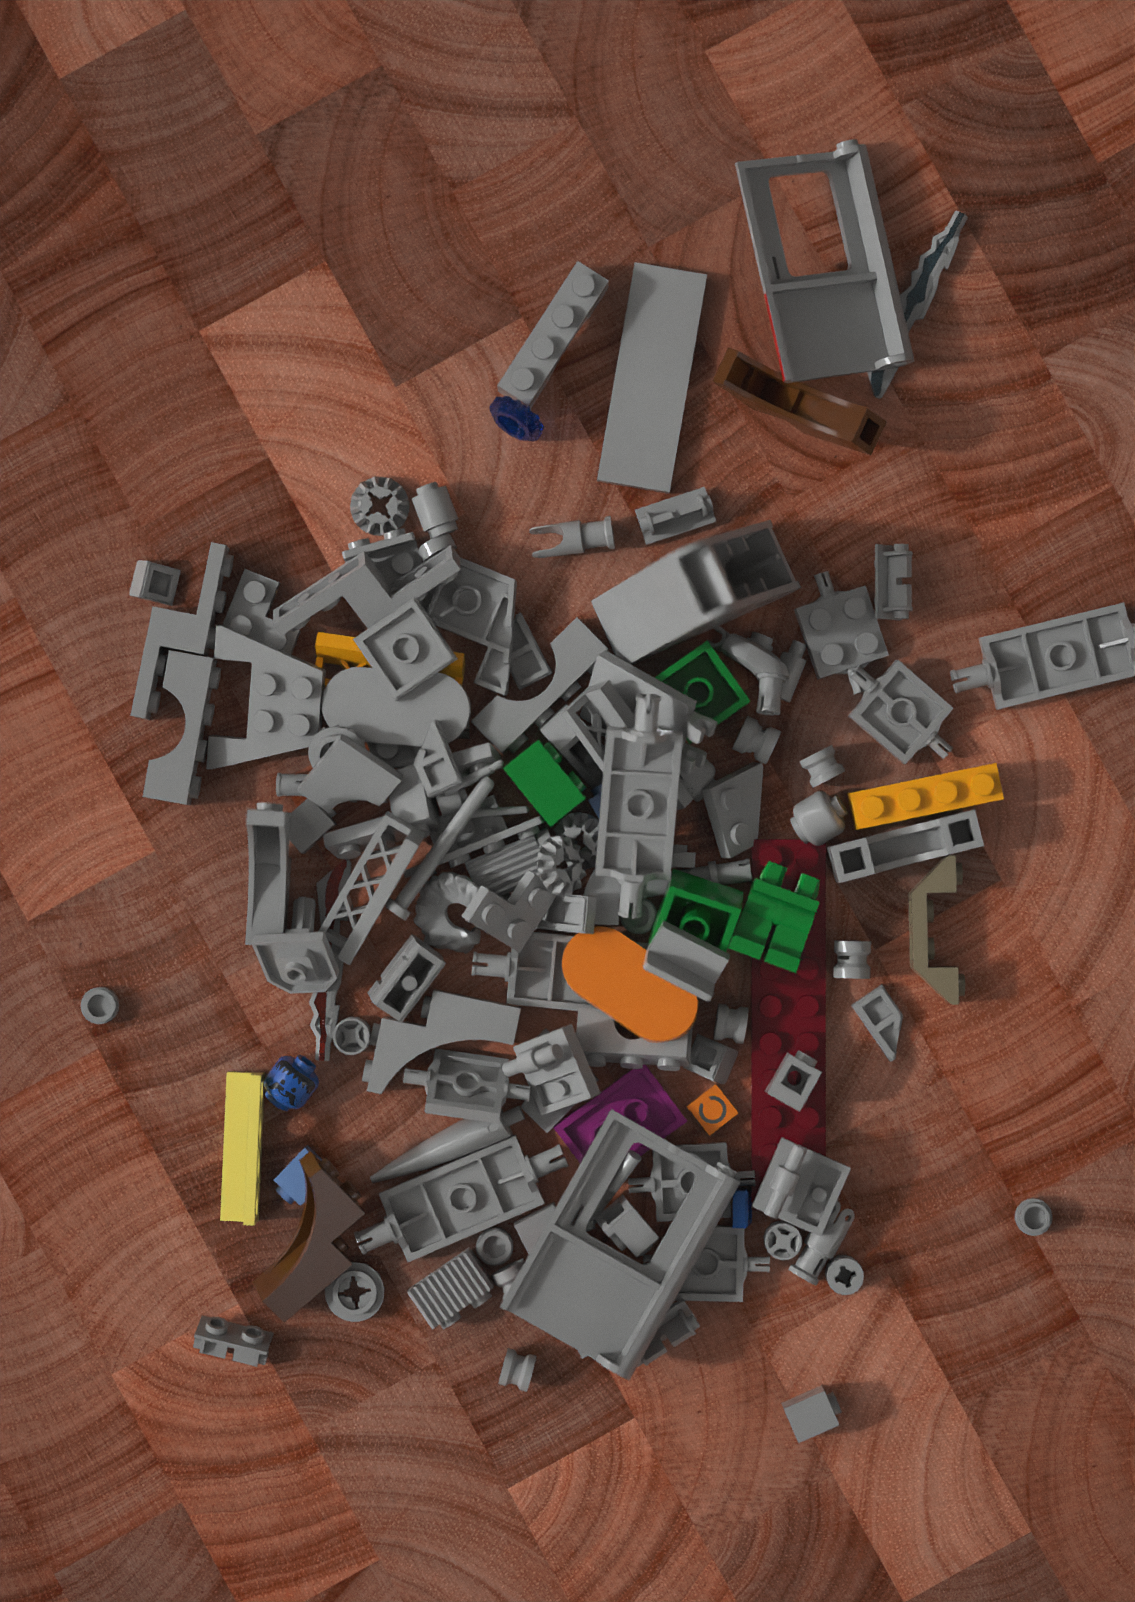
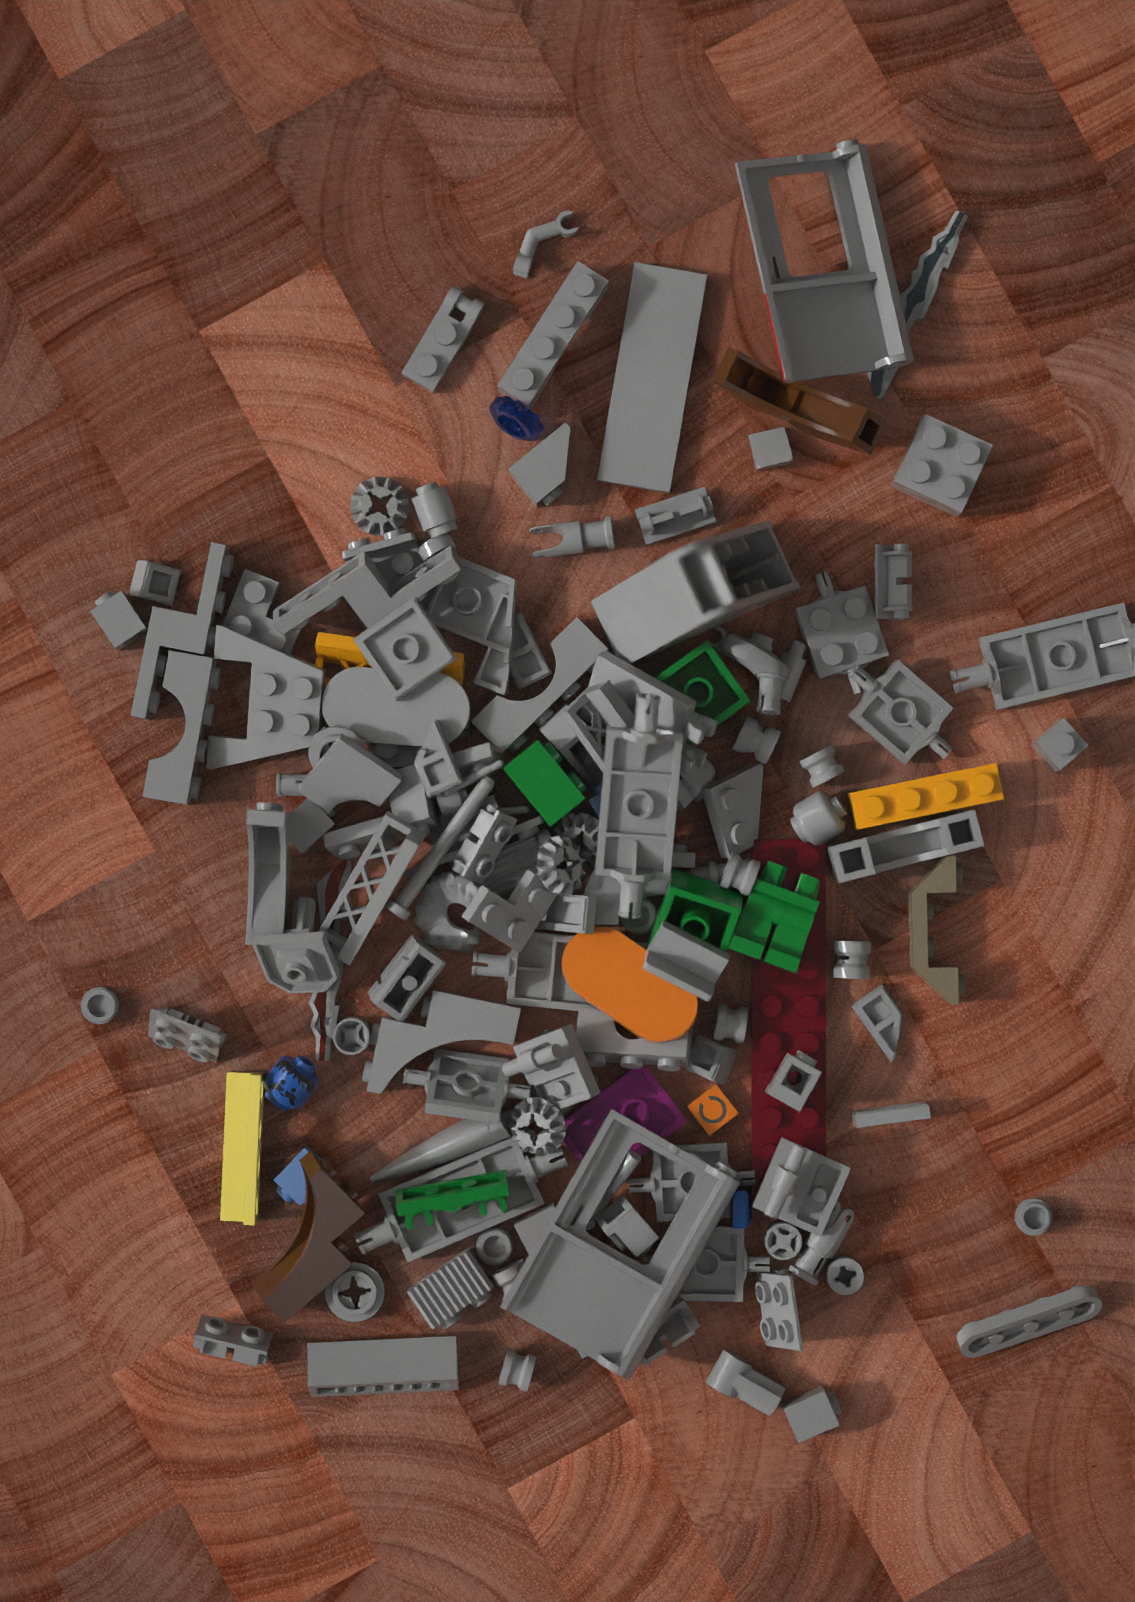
(119, 619): none -> light grey brick
(170, 1031): none -> light grey hinge
(383, 1366): none -> light grey brick
(442, 340): none -> light grey plate
(452, 1195): none -> green plate
(478, 859): none -> light grey hinge
(536, 234): none -> light grey arm
(544, 468): none -> light grey slope
(546, 1116): none -> light grey gear
(738, 1379): none -> light grey piece
(740, 874): none -> light grey wheel
(770, 449): none -> light grey slope
(779, 1310): none -> light grey hinge
(891, 1114): none -> light grey tile
(941, 465): none -> light grey brick
(1029, 1321): none -> light grey plate
(1059, 744): none -> light grey brick

